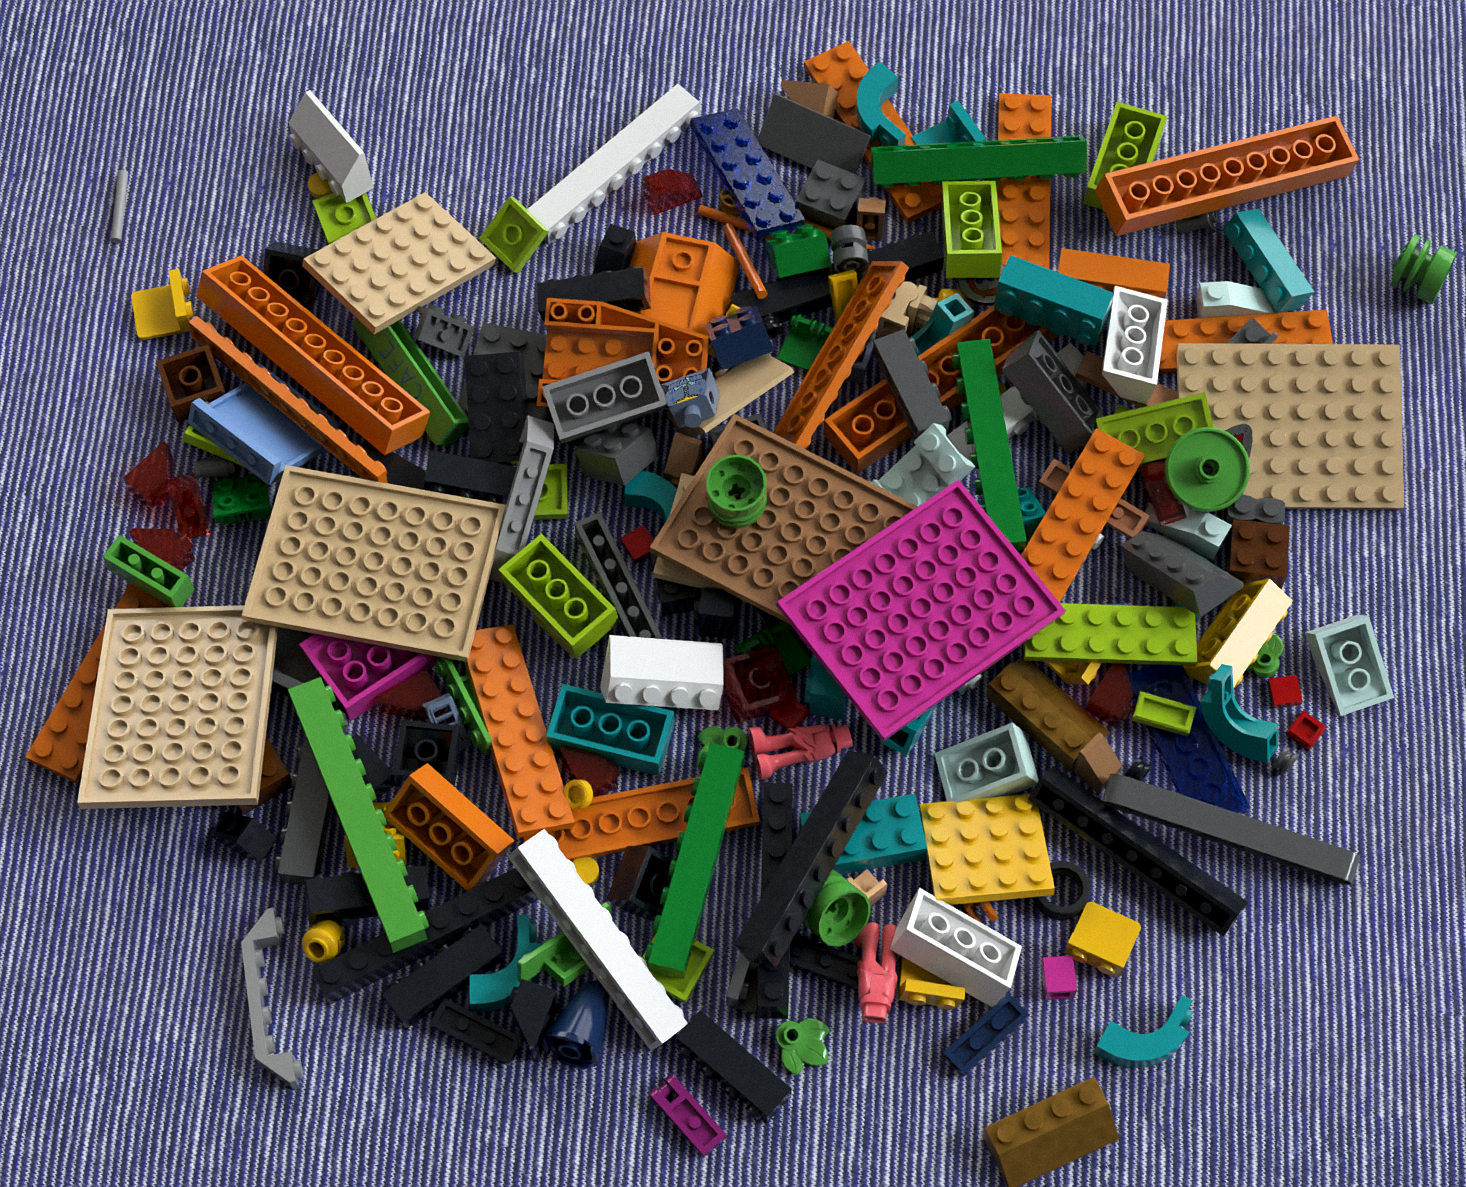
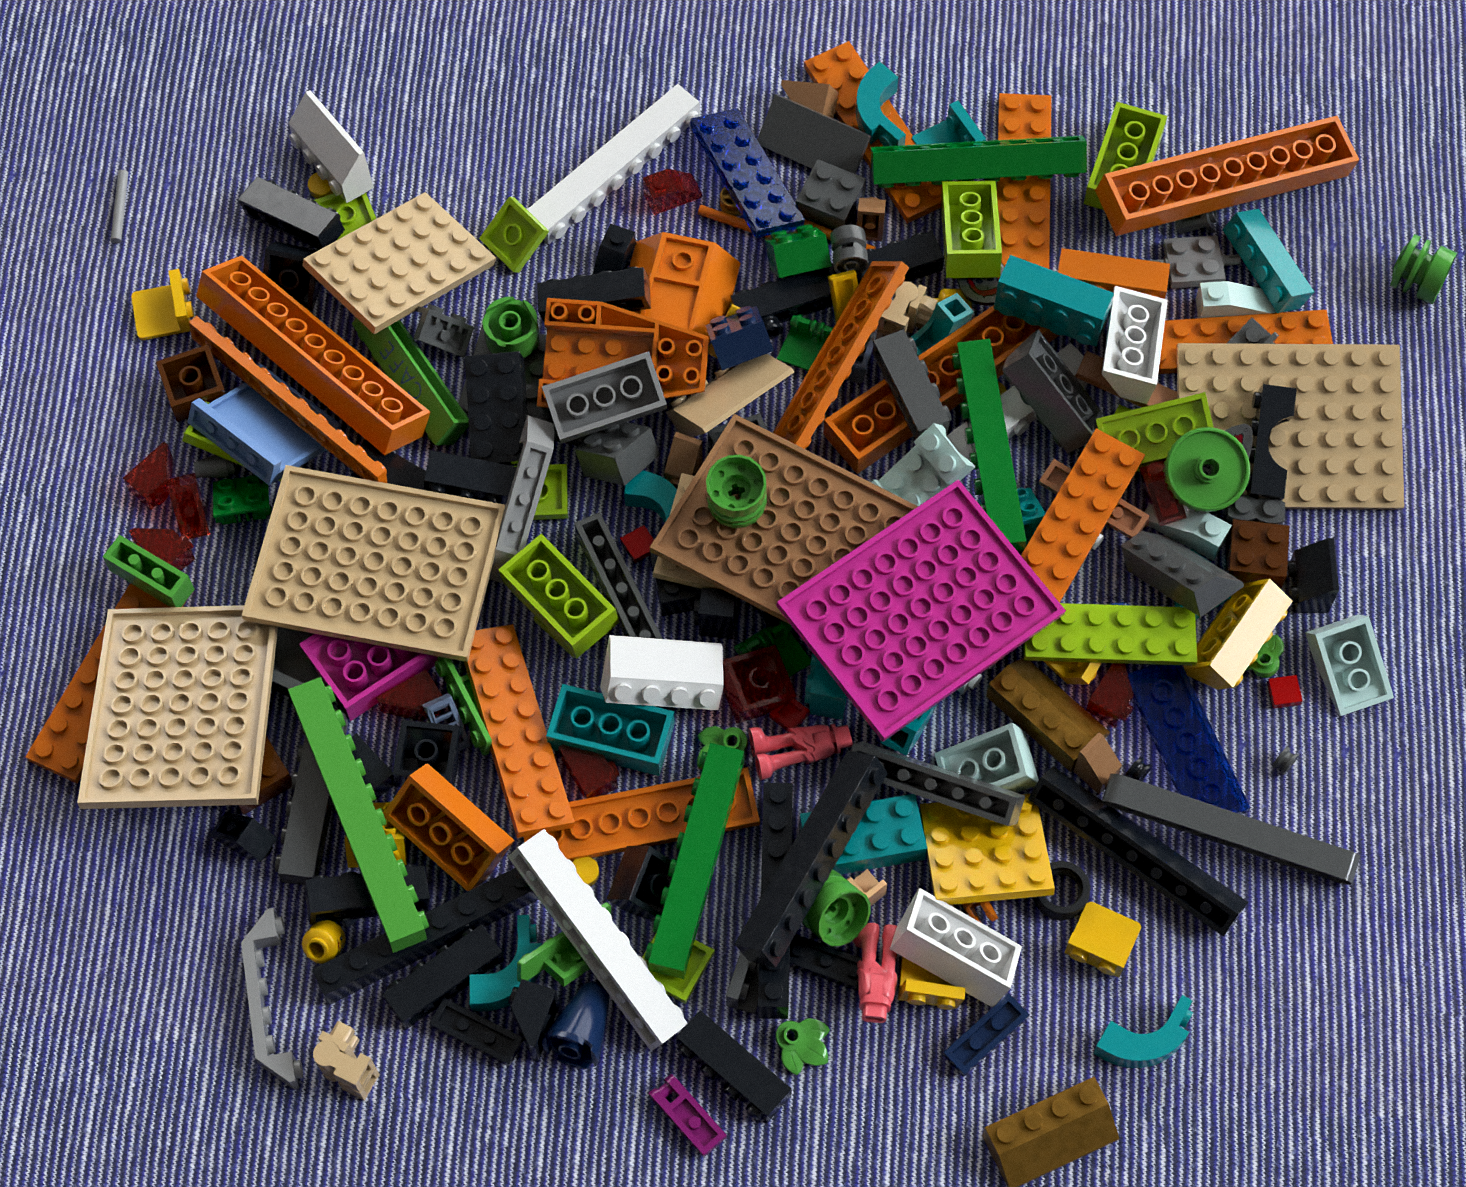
(291, 213): none -> brick
(338, 1062): none -> tan hips
(511, 326): none -> bright green brick
(578, 794): yellow tile -> none
(692, 398): sand blue torso -> none
(745, 261): orange bar -> none
(946, 786): none -> dark grey brick
(1058, 978): dark pink brick -> none
(1164, 713): lime tile -> none
(1195, 261): none -> light grey plate
(1232, 725): teal arch -> none
(1273, 407): none -> black arch
(1305, 730): red tile -> none
(1313, 577): none -> black slope

